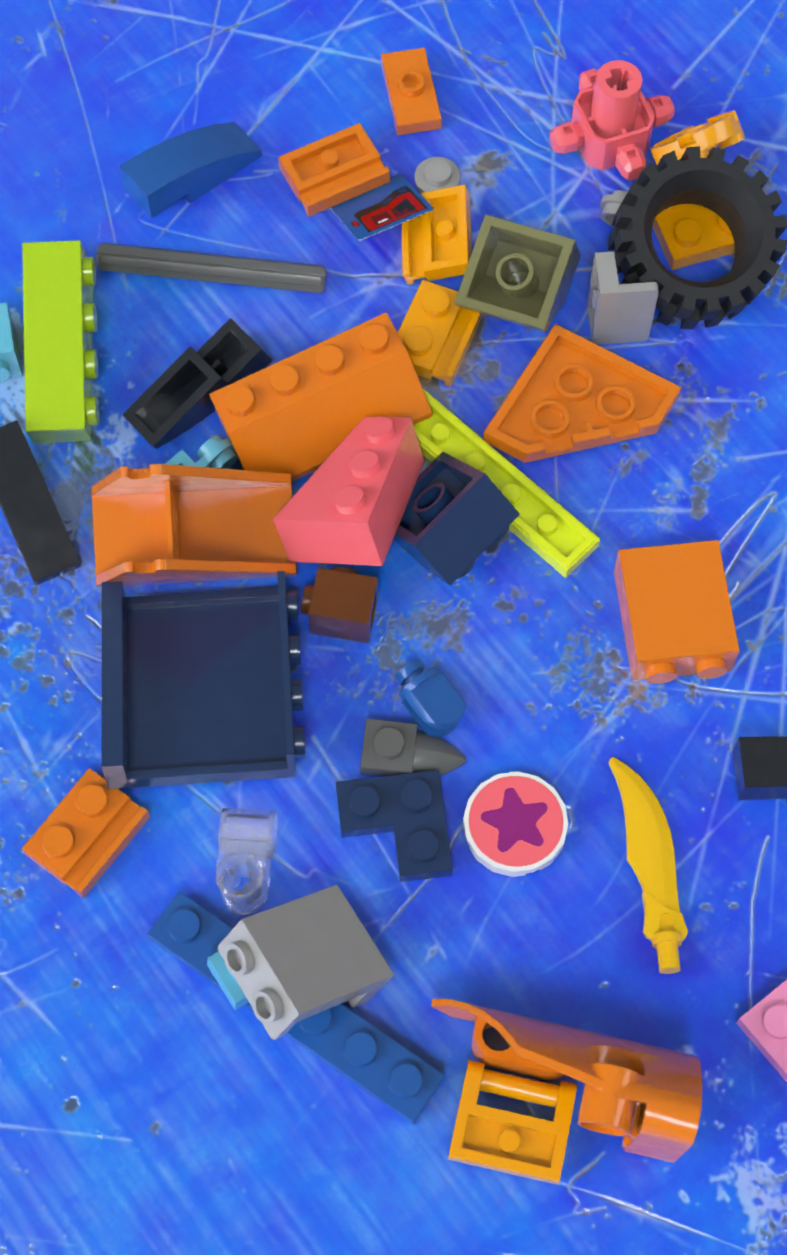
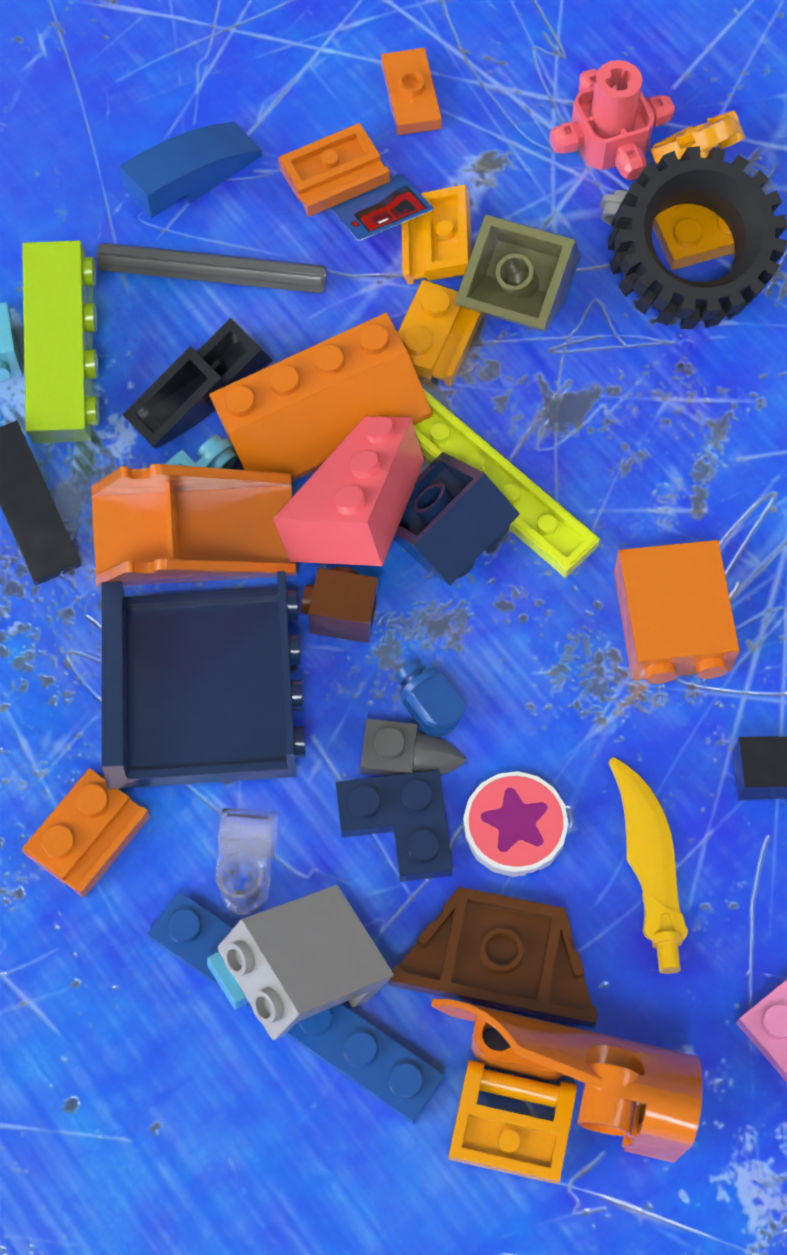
(436, 174): light grey plate -> none
(501, 957): none -> reddish brown wing
(578, 400): orange plate -> none
(618, 310): light grey panel -> none

